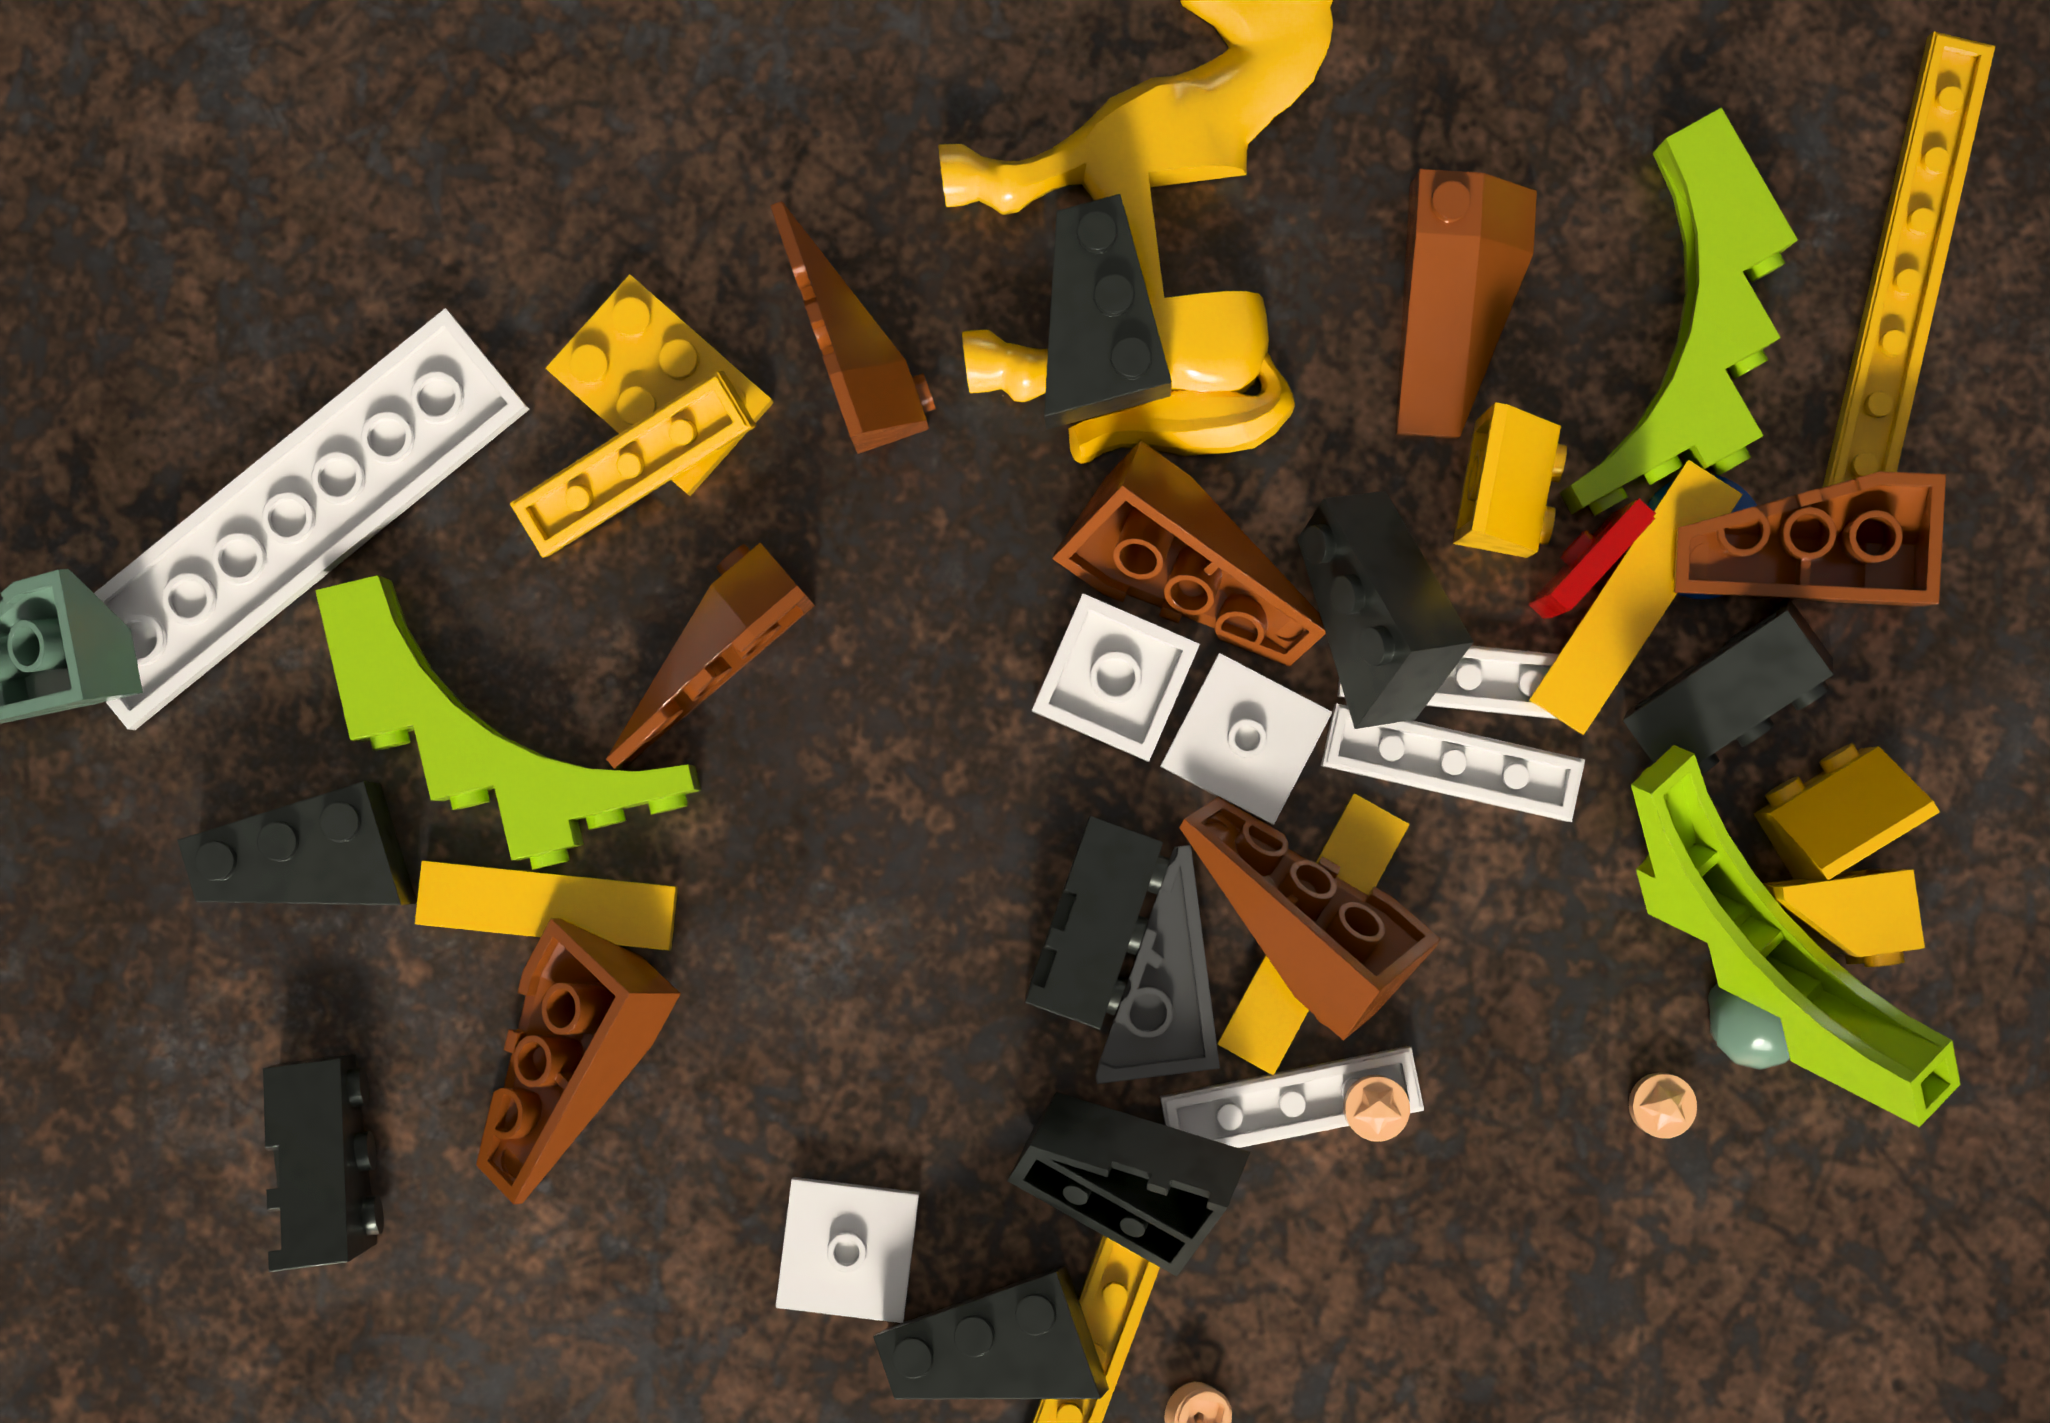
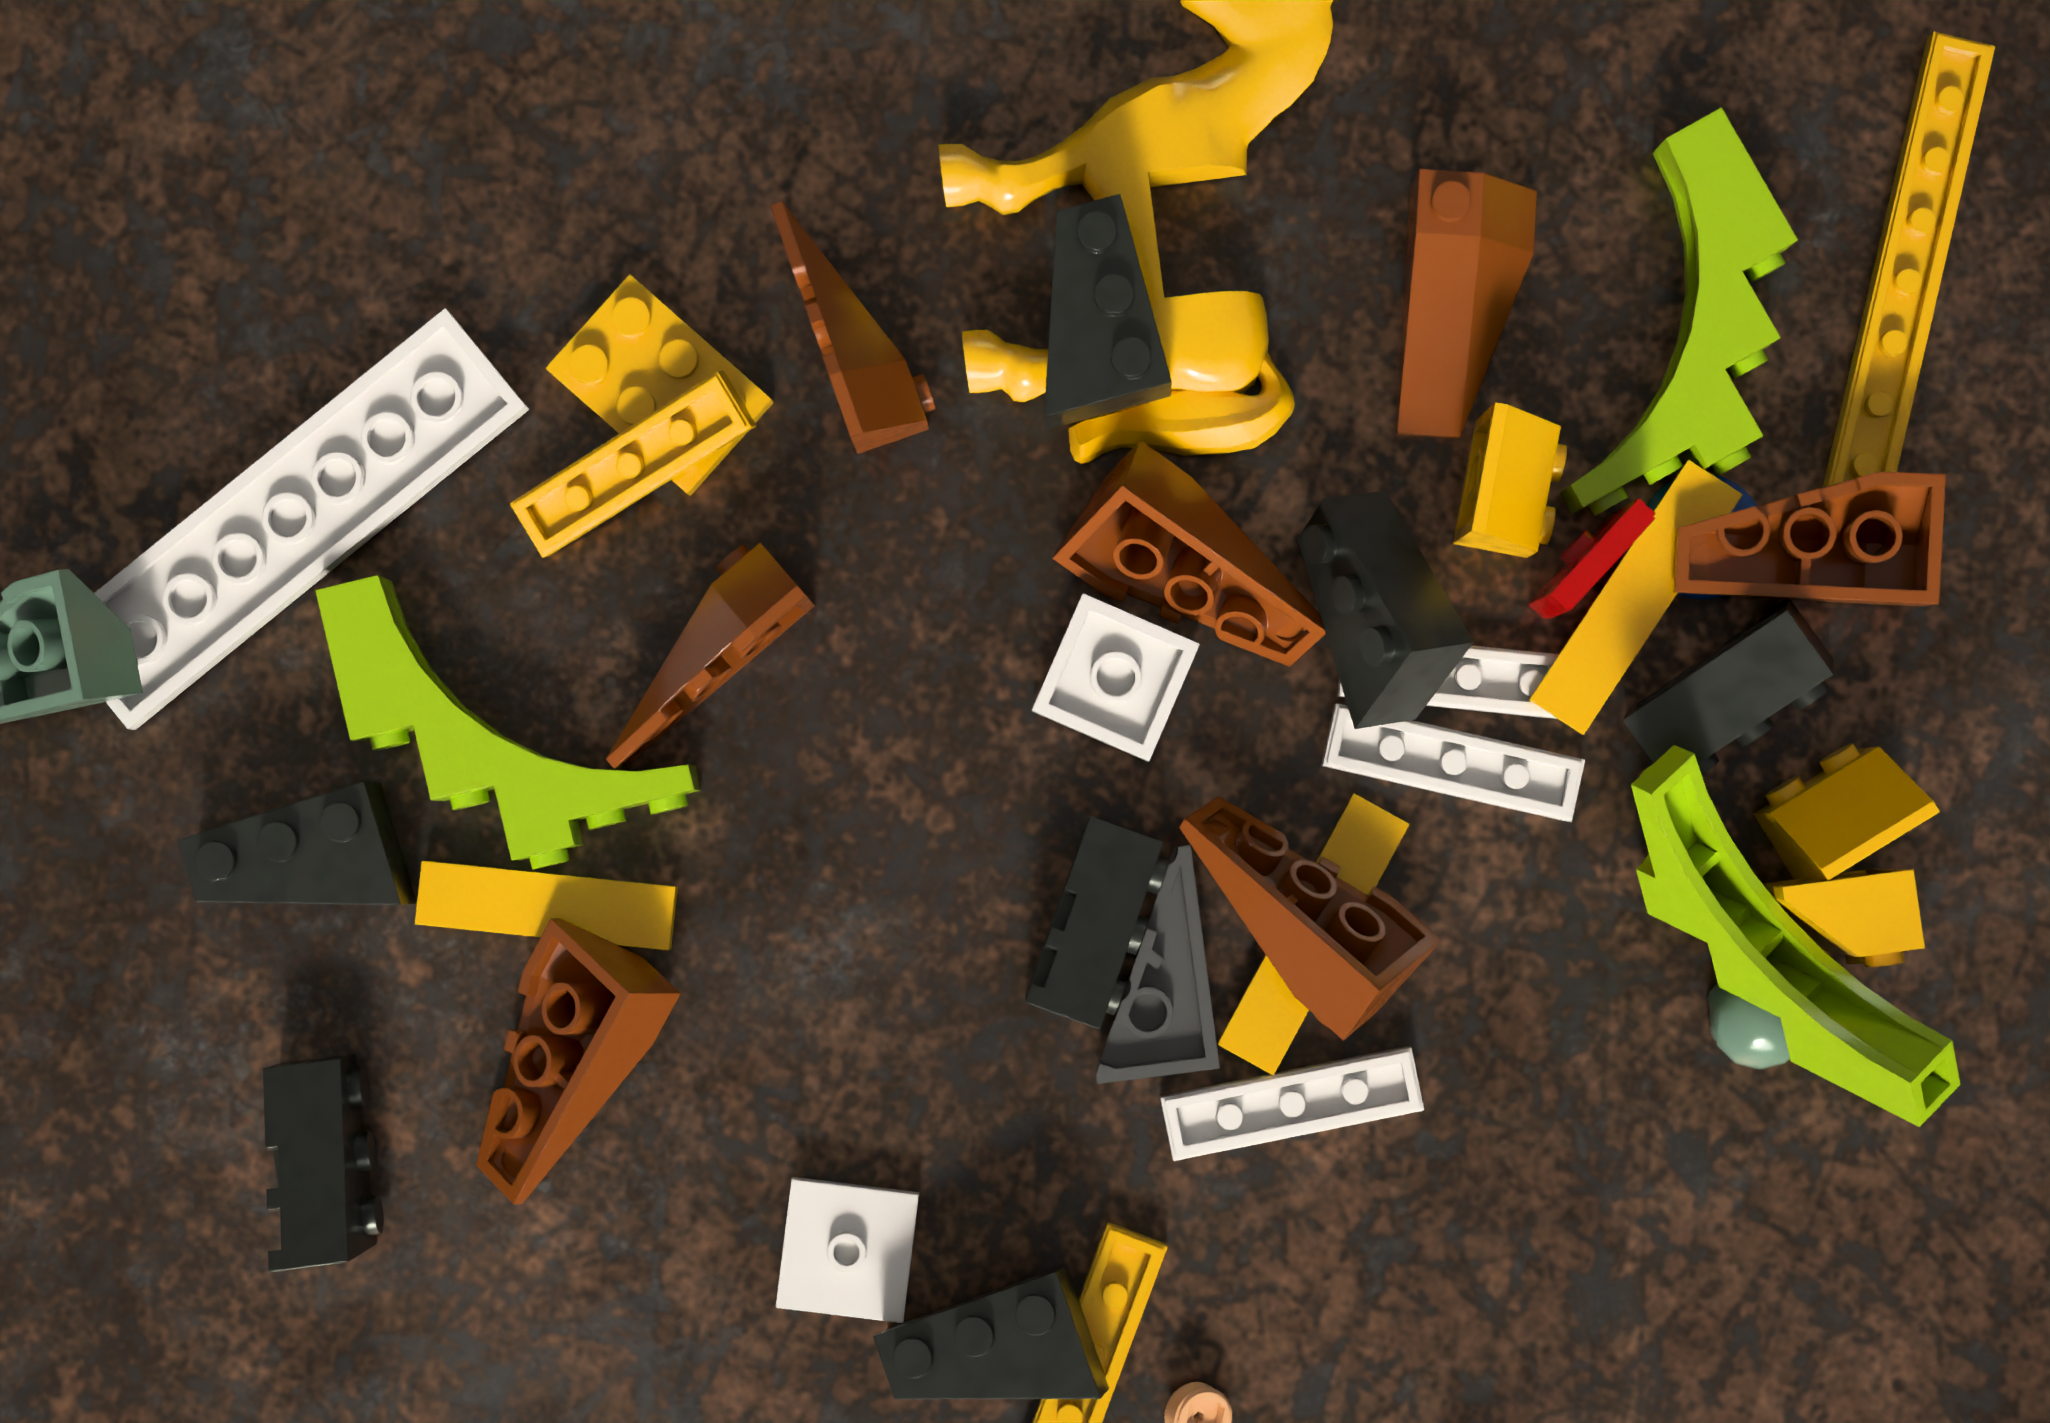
(1129, 1178): pearl dark grey wedge -> none
(1246, 739): white plate -> none
(1376, 1108): light nougat tile -> none
(1662, 1105): light nougat tile -> none

